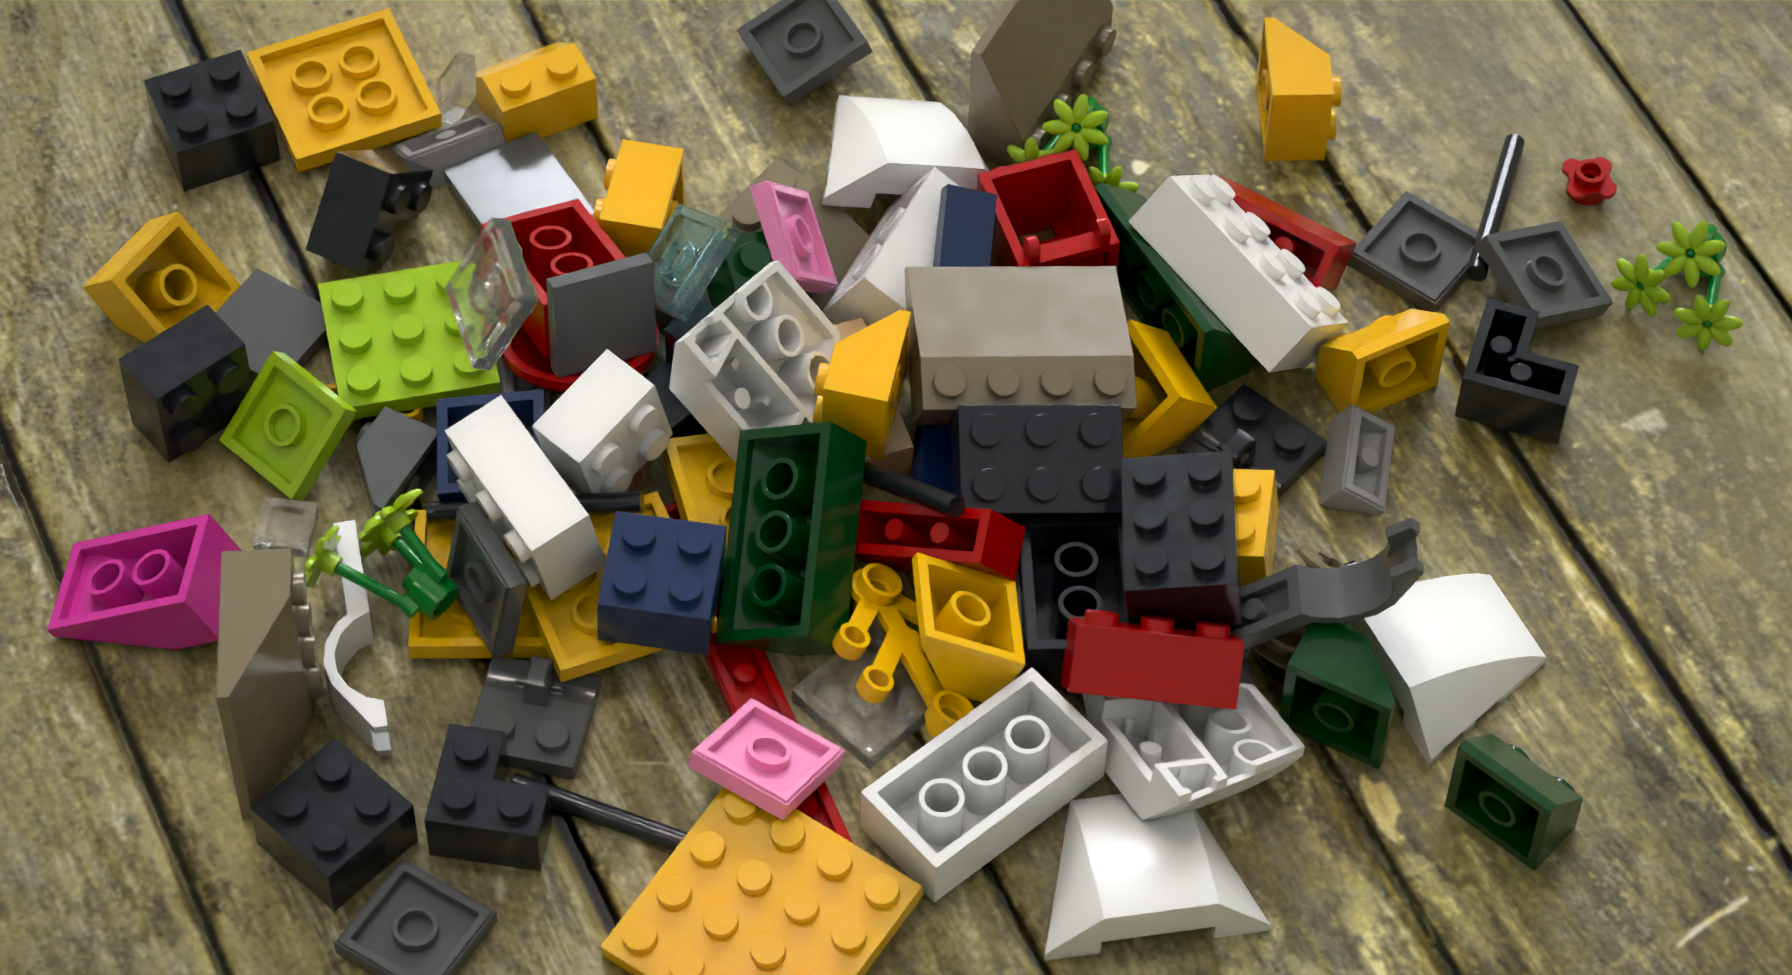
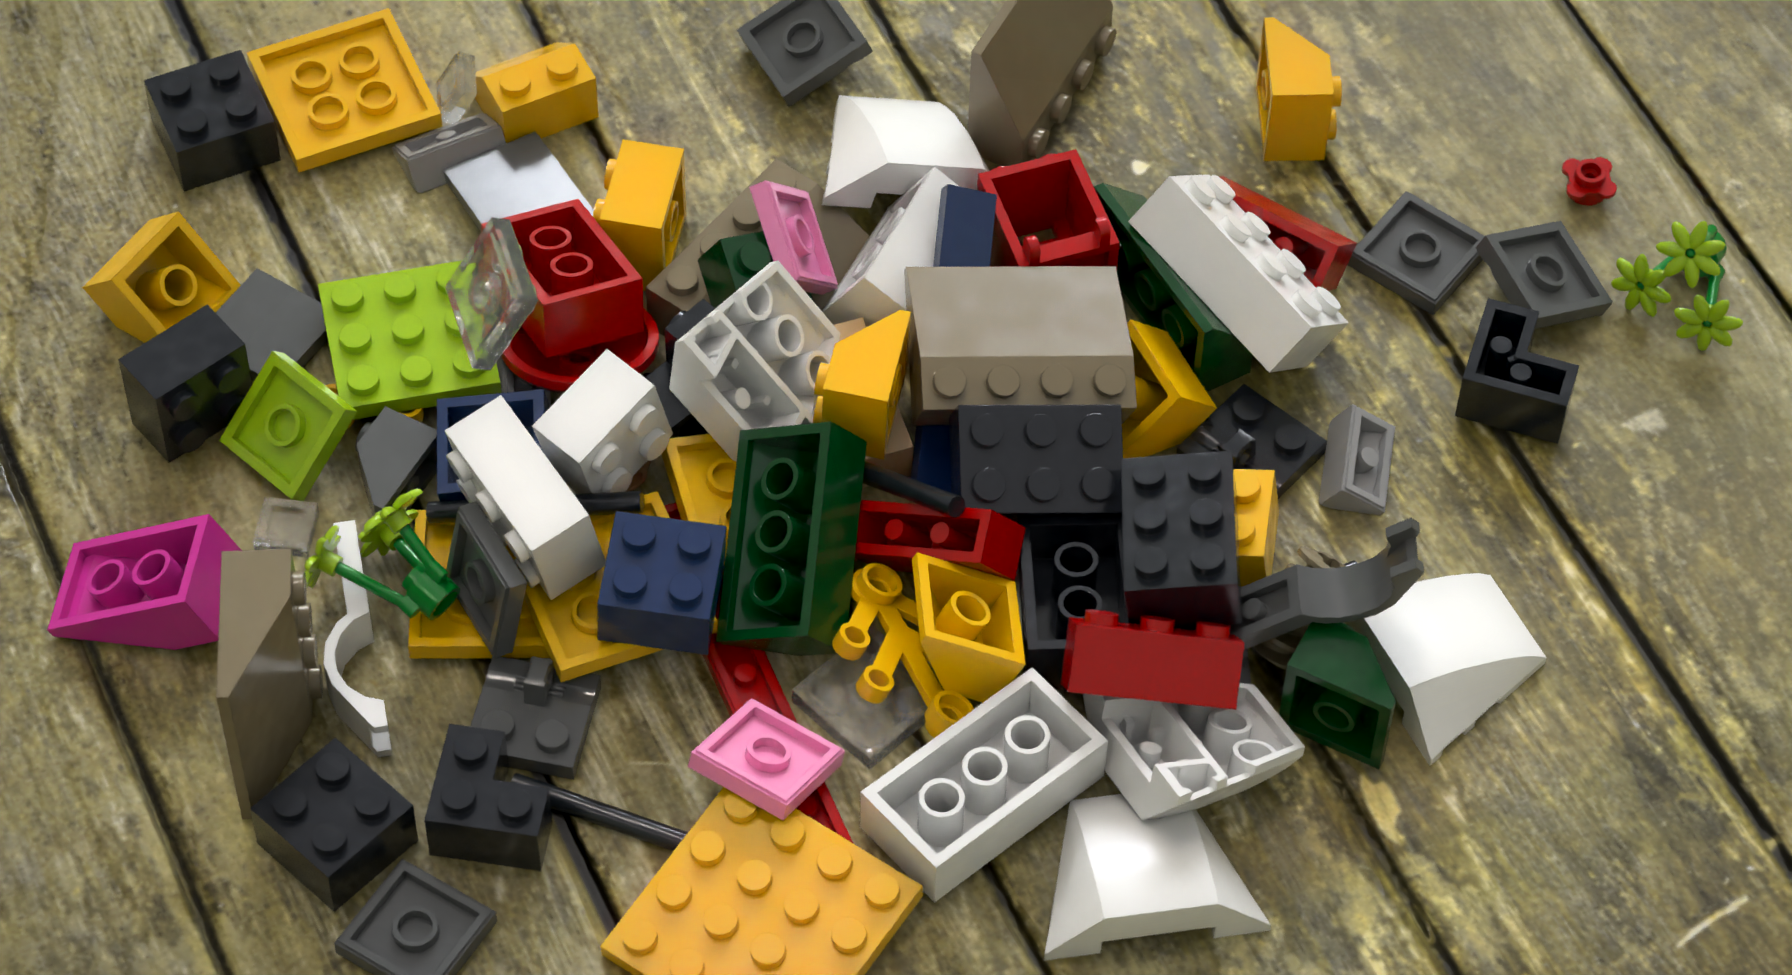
(363, 203): black brick -> none
(599, 311): dark grey tile -> none
(688, 258): clear light blue tile -> none
(1083, 129): lime plant -> none
(1384, 360): yellow slope -> none
(1496, 201): black bar -> none
(1511, 799): dark green slope -> none

